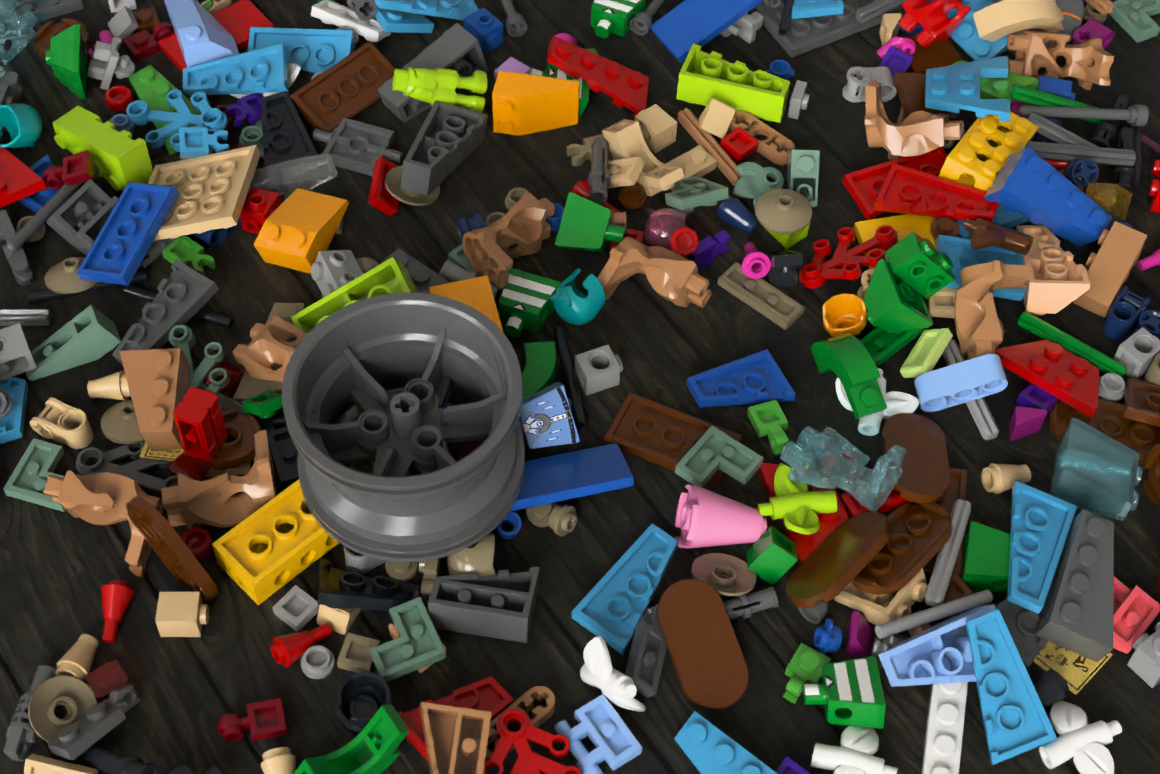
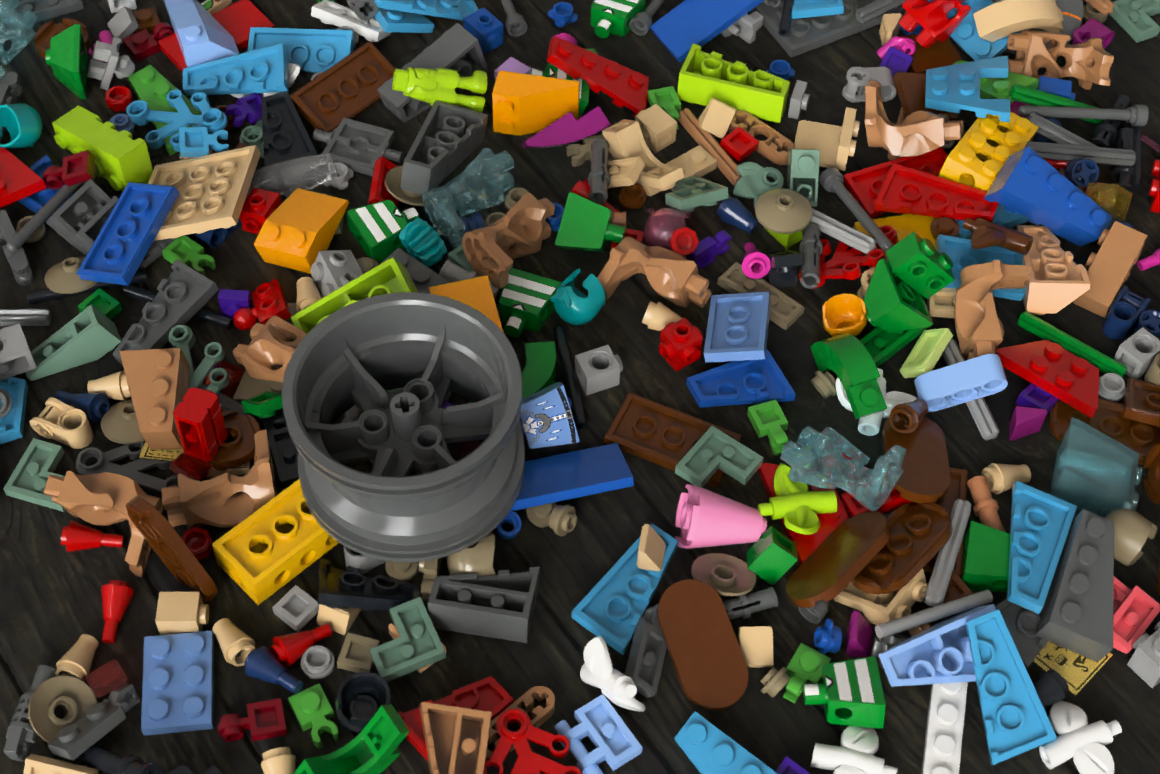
(83, 537): none -> red cone
(93, 404): none -> dark blue cone
(103, 302): none -> green plate
(178, 683): none -> medium blue plate
(233, 300): none -> dark purple plate
(233, 642): none -> tan cone
(266, 667): none -> dark blue cone
(268, 302): none -> red plate
(306, 293): none -> tan cone
(314, 712): none -> bright green plate
(344, 174): none -> light grey plate
(378, 228): none -> green torso
(422, 242): none -> teal gear
(482, 180): none -> clear light blue hips
(562, 14): none -> blue plate
(568, 130): none -> magenta slope
(650, 550): none -> tan slope
(658, 316): none -> tan cone
(667, 100): none -> bright green plate
(680, 344): none -> red brick
(737, 327): none -> medium blue plate
(756, 646): none -> tan slope
(774, 681): none -> dark tan plate
(811, 249): none -> dark grey pin
(824, 384): none -> dark tan plate
(831, 140): none -> tan bracket
(833, 182): none -> dark grey piece
(843, 232): none -> light grey axle
(907, 416): none -> reddish brown cone
(985, 506): none -> nougat pin
(1130, 534): none -> dark tan helmet

